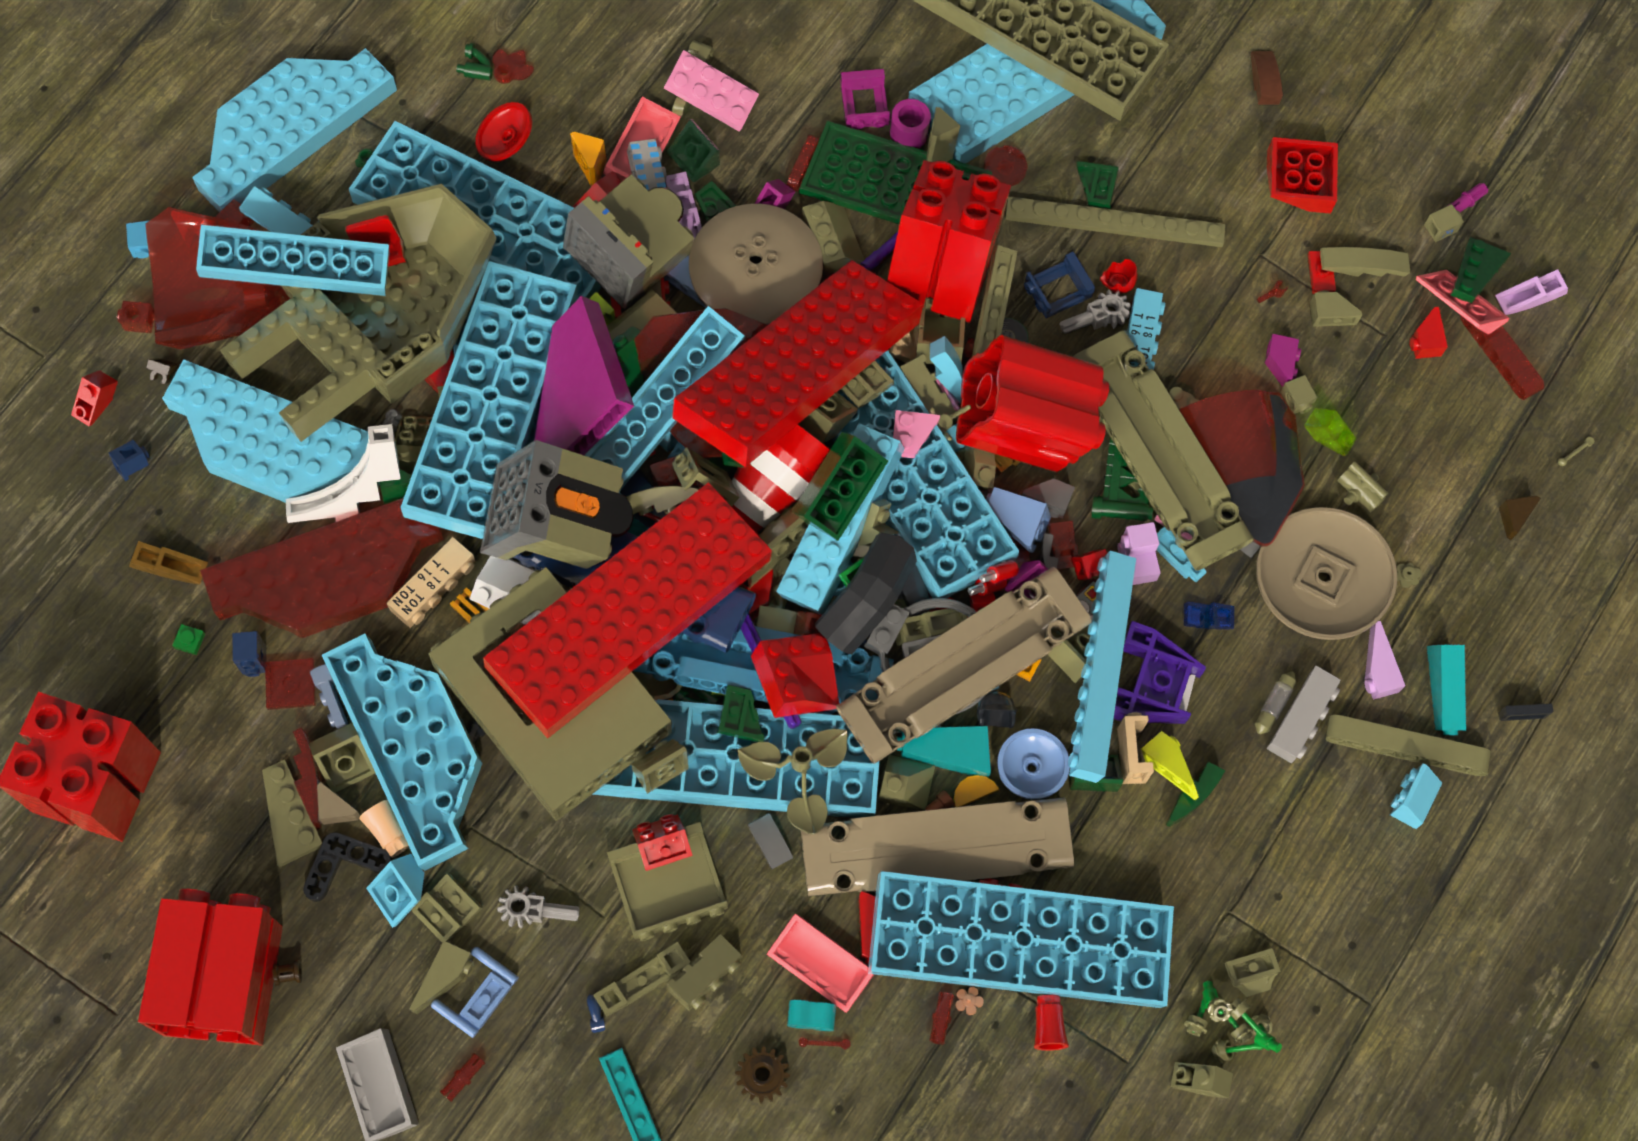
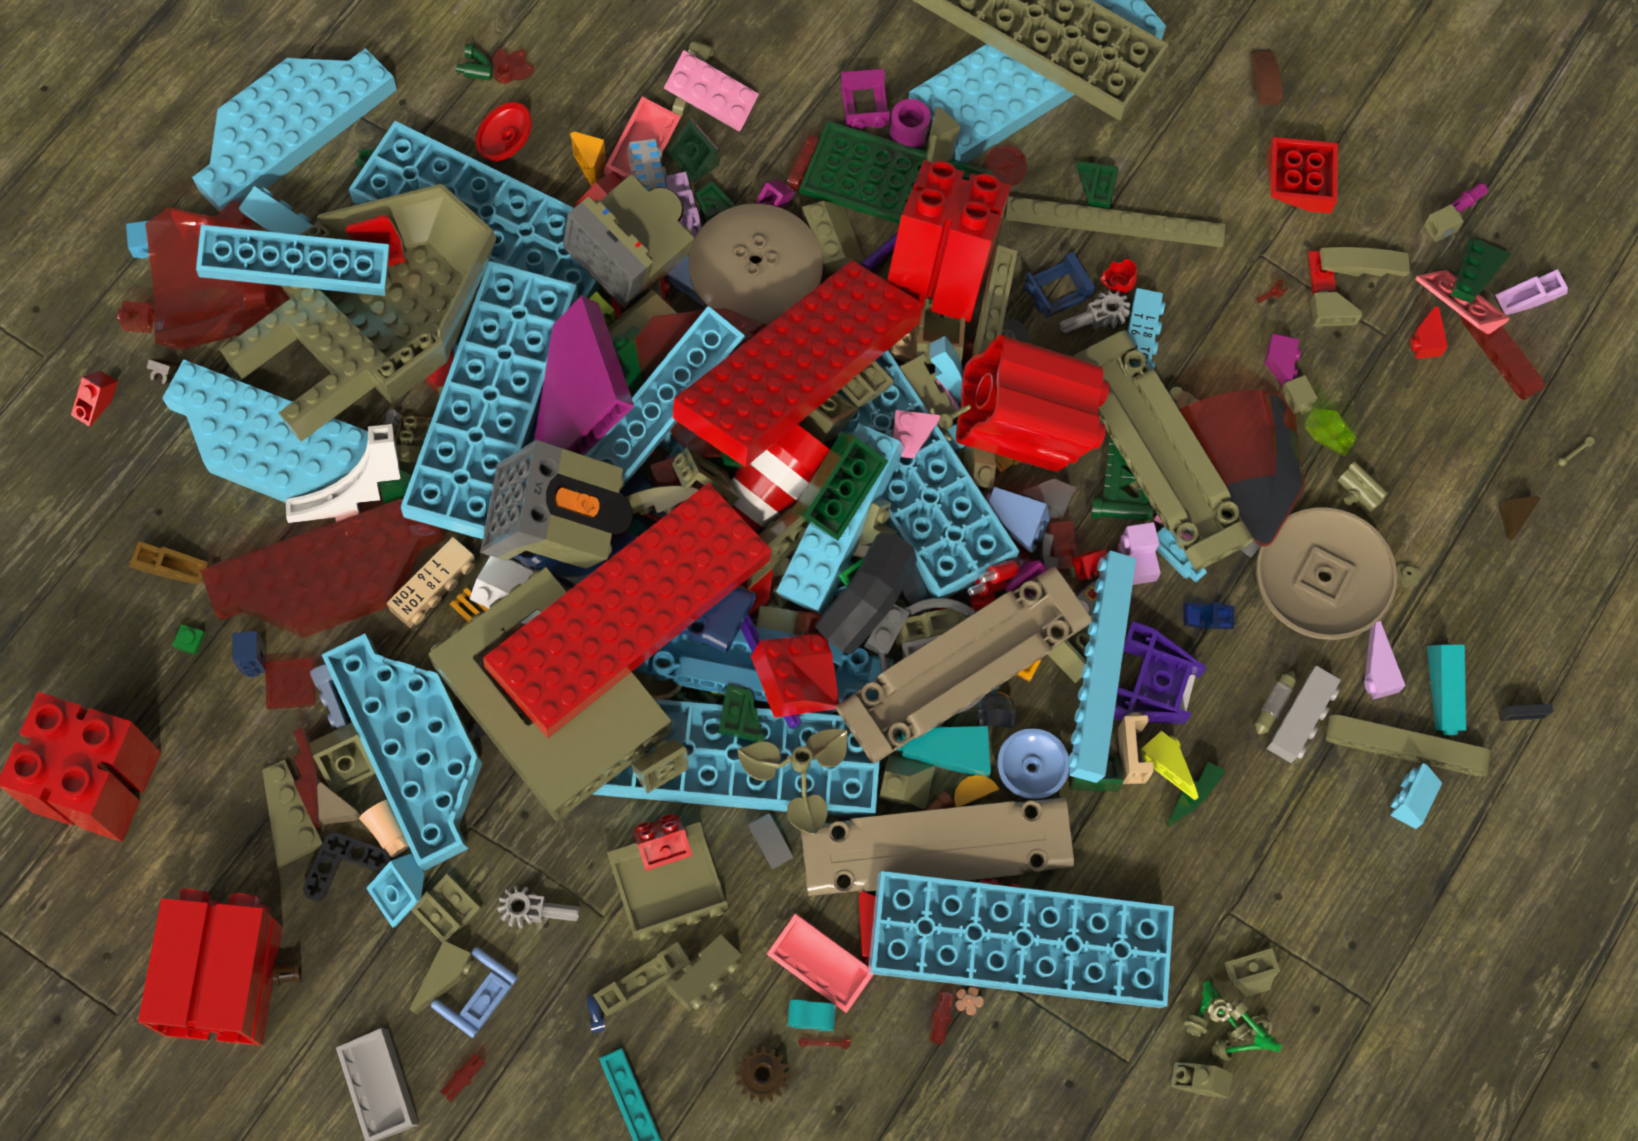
(129, 459): dark blue brick -> none
(1050, 1024): red plant -> none

